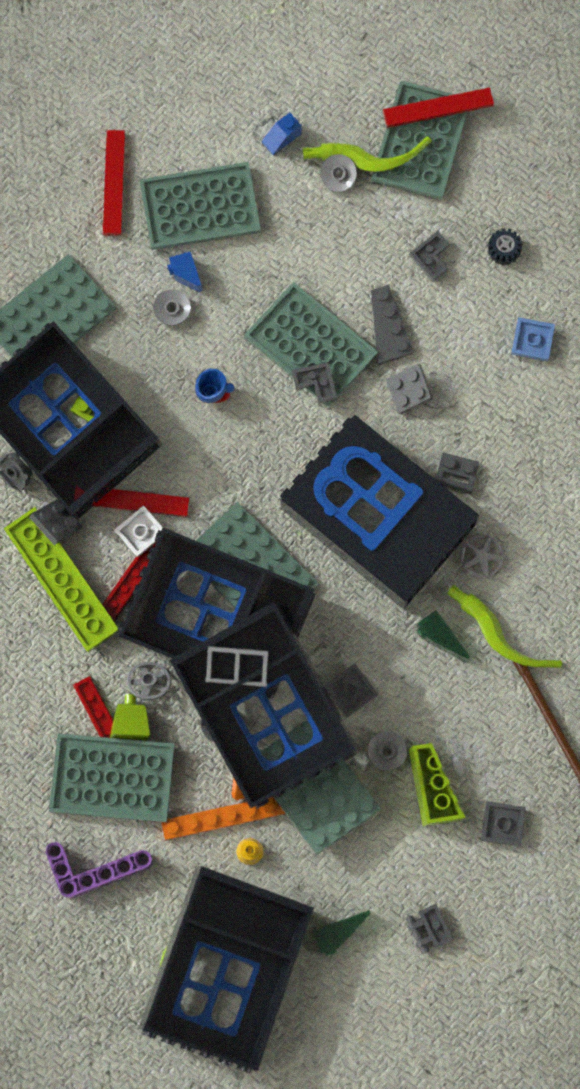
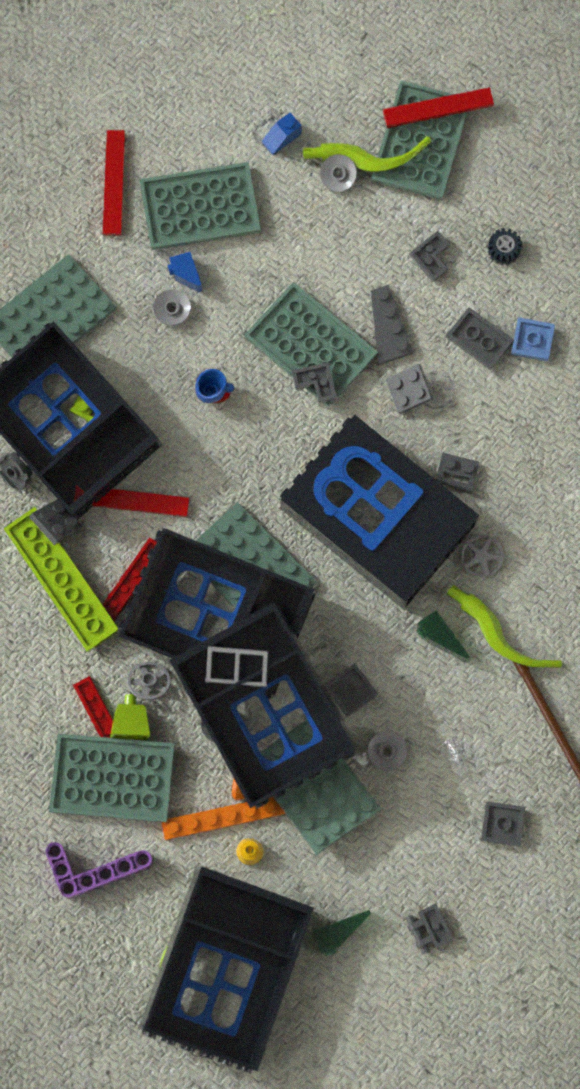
(139, 531): white slope -> none
(432, 787): lime wedge -> none
(479, 338): none -> dark grey plate

